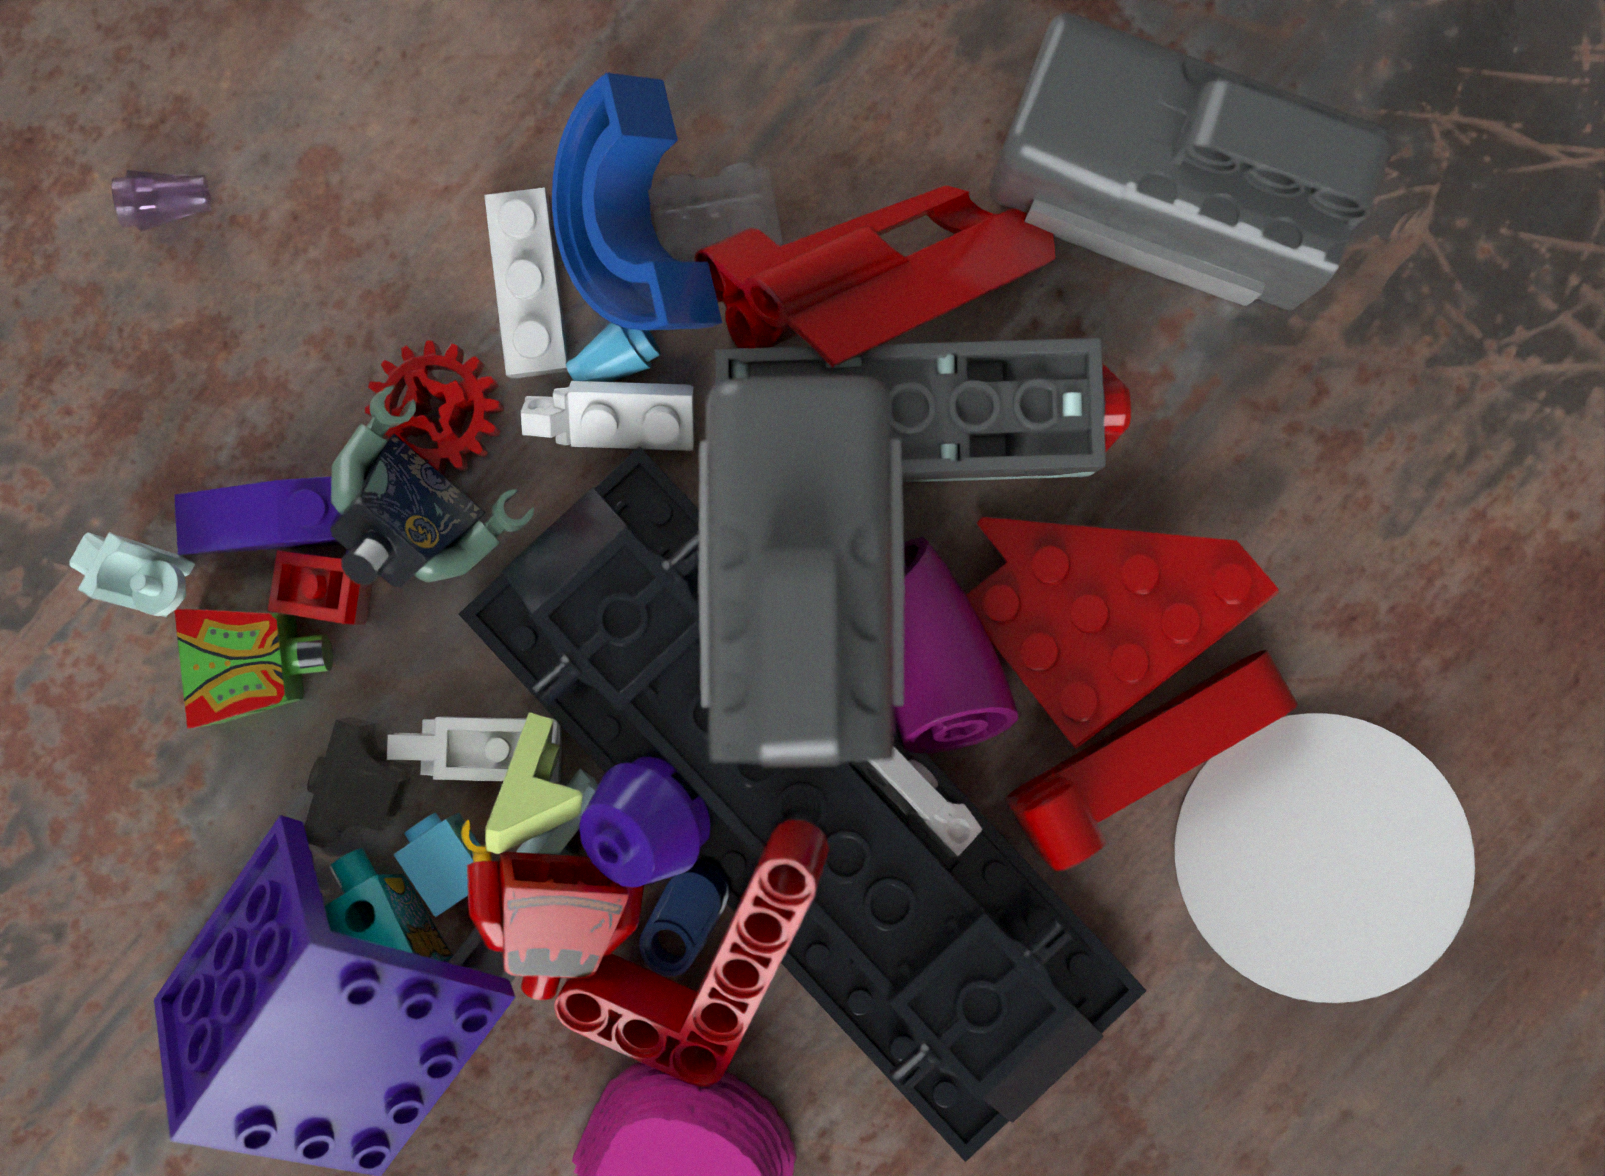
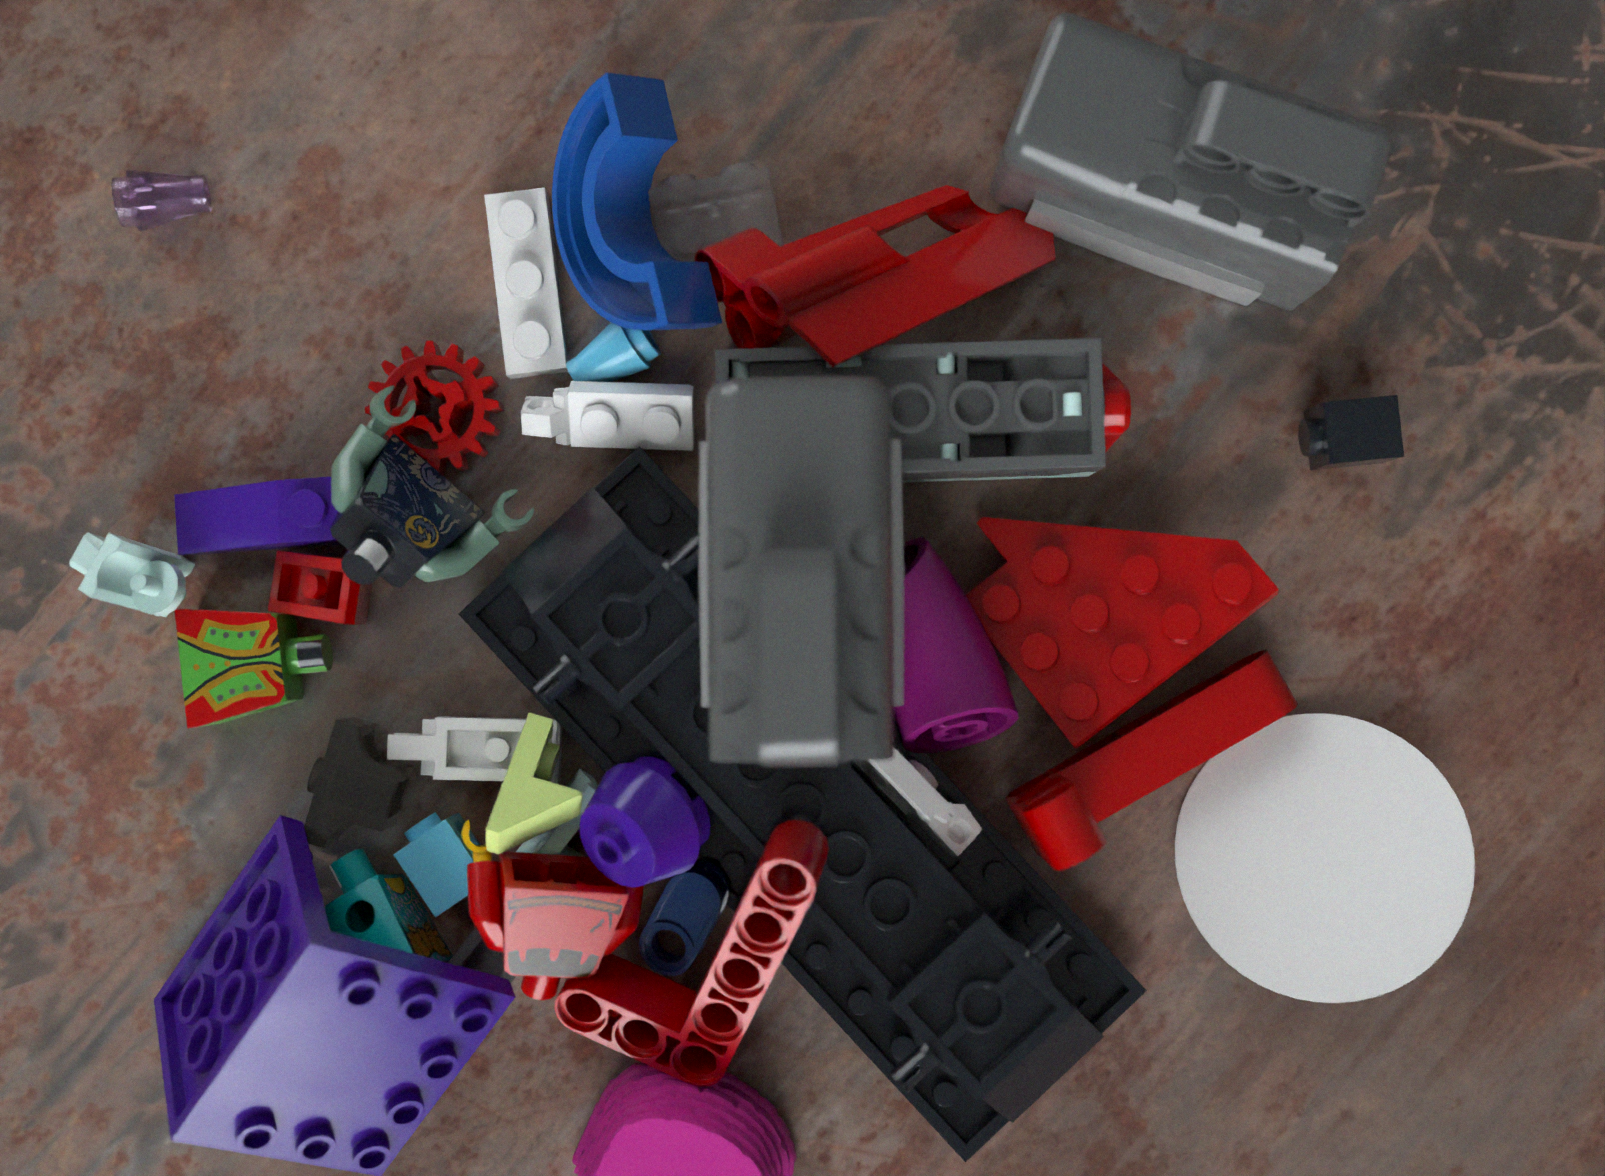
(1351, 432): none -> black brick

